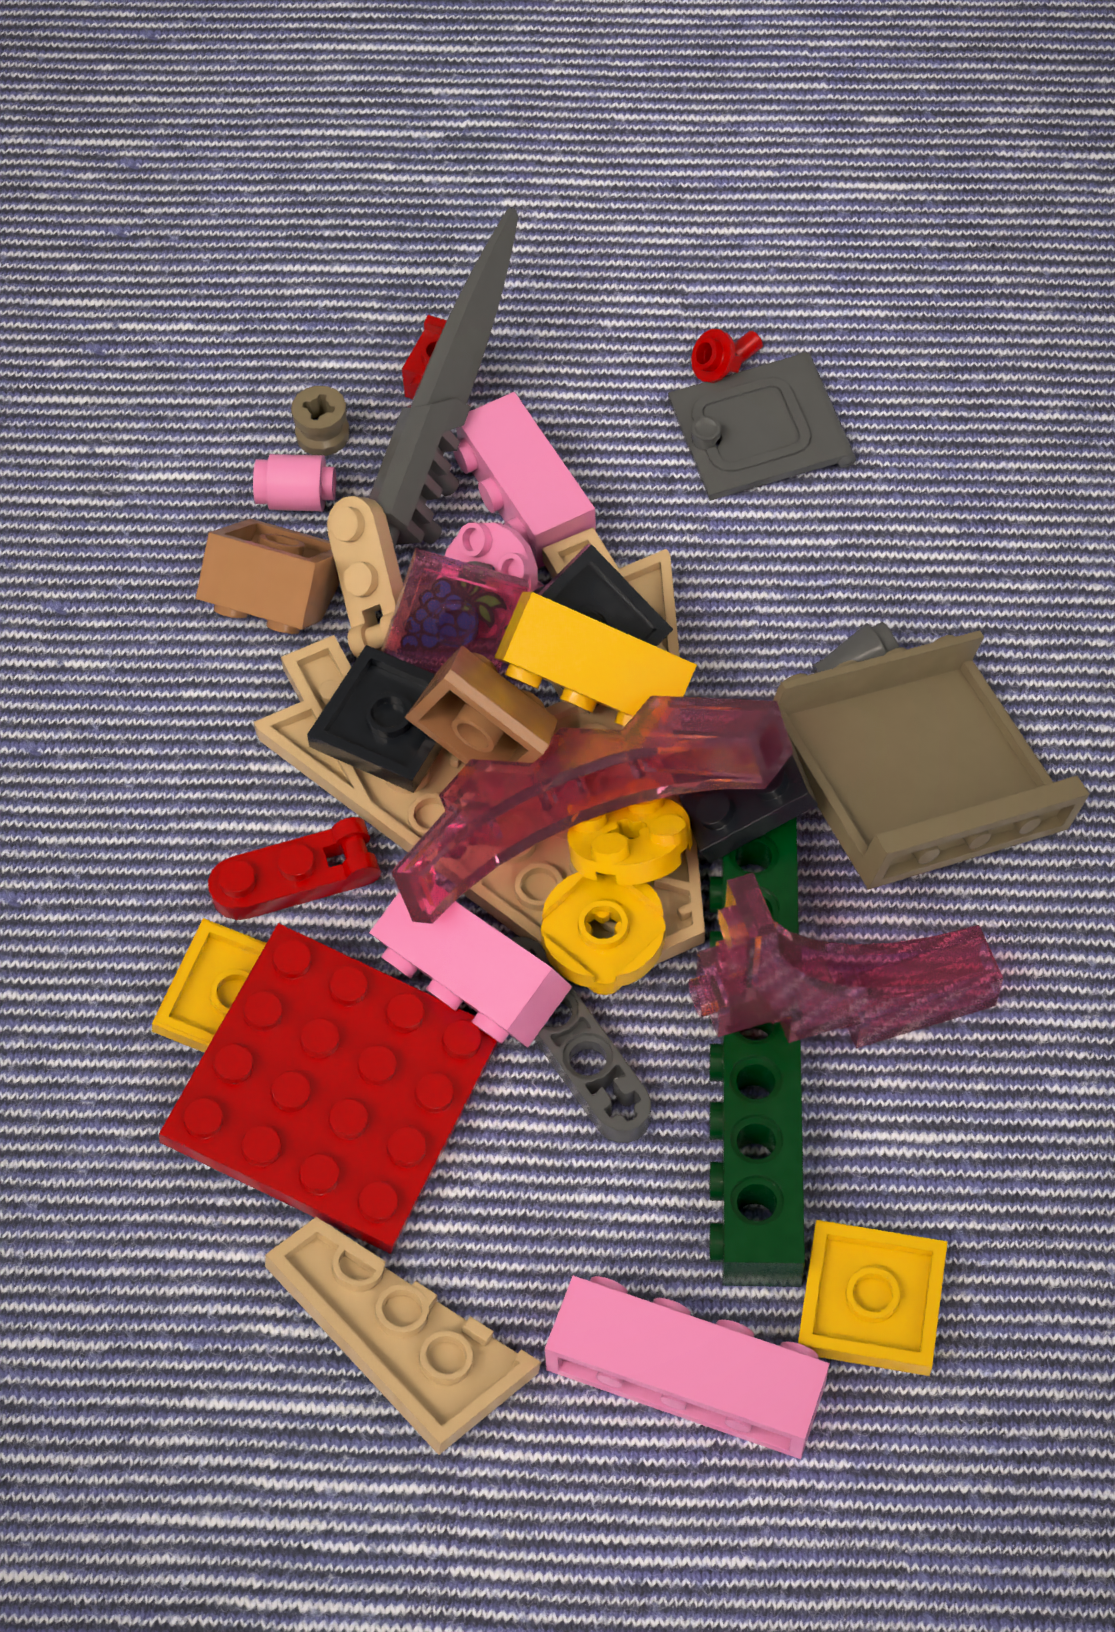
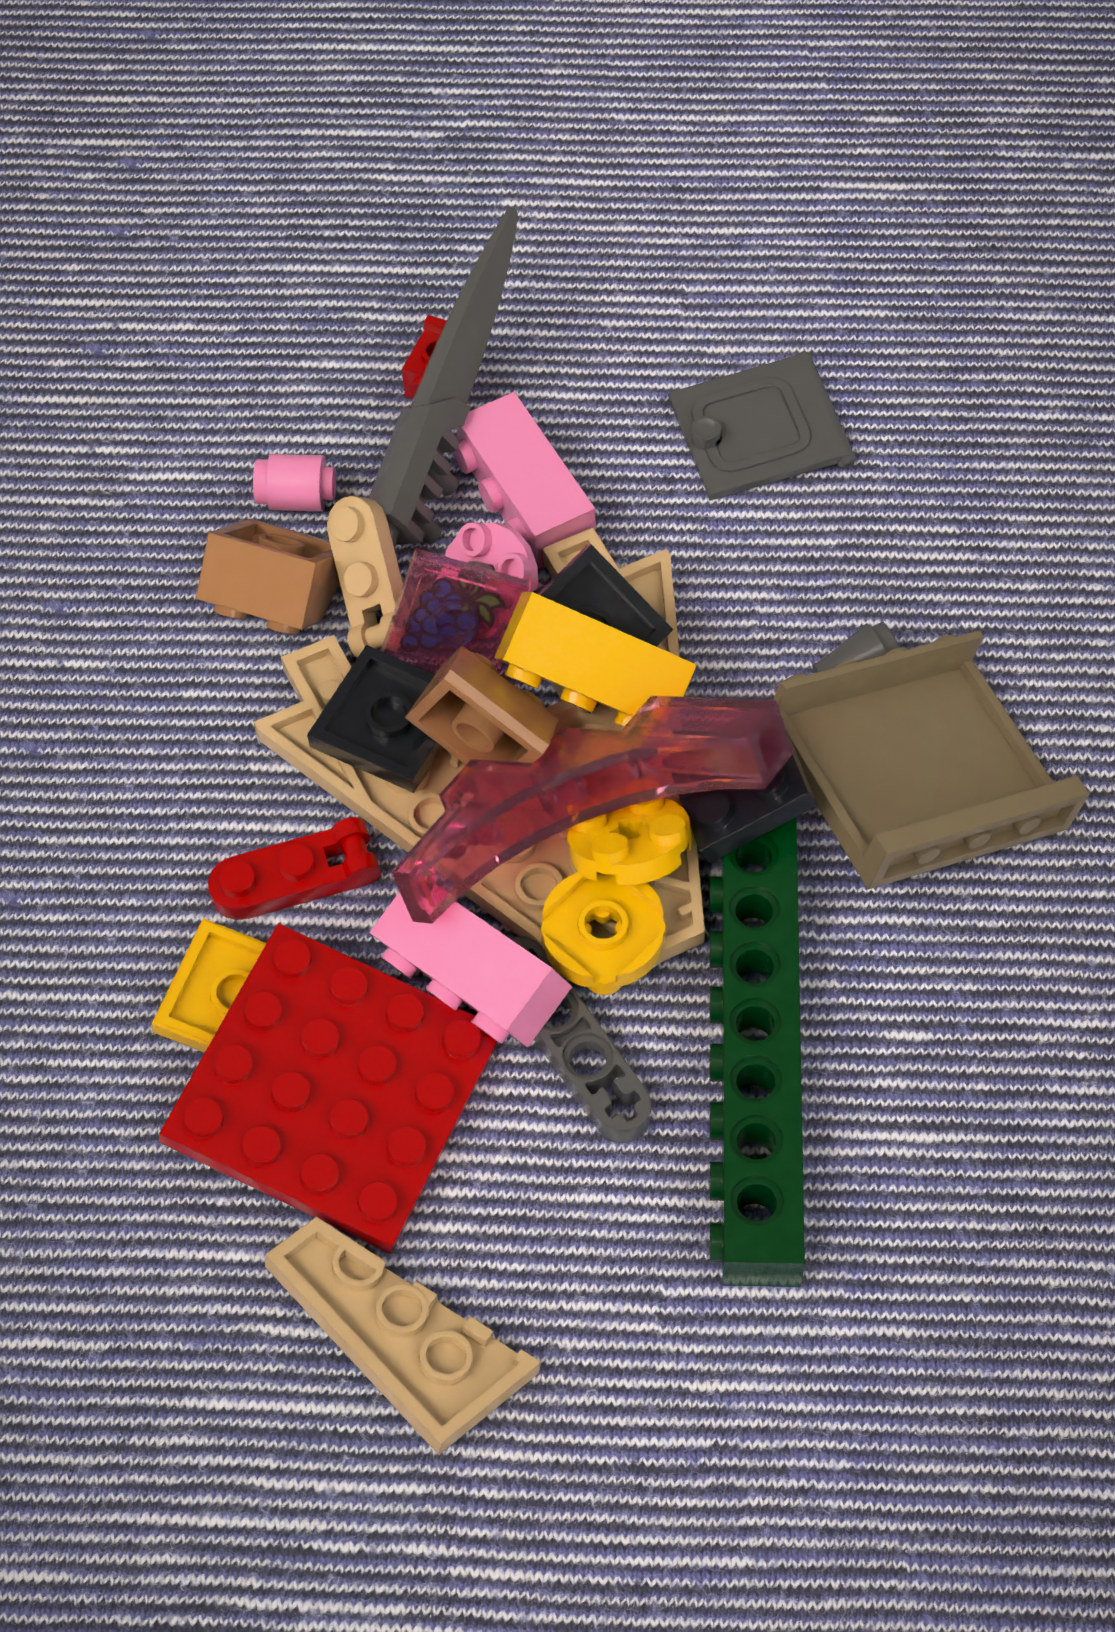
(330, 430): dark tan wheel -> none
(687, 1364): bright pink brick -> none
(718, 354): red plate -> none
(820, 986): clear pink arch -> none
(873, 1297): yellow plate -> none

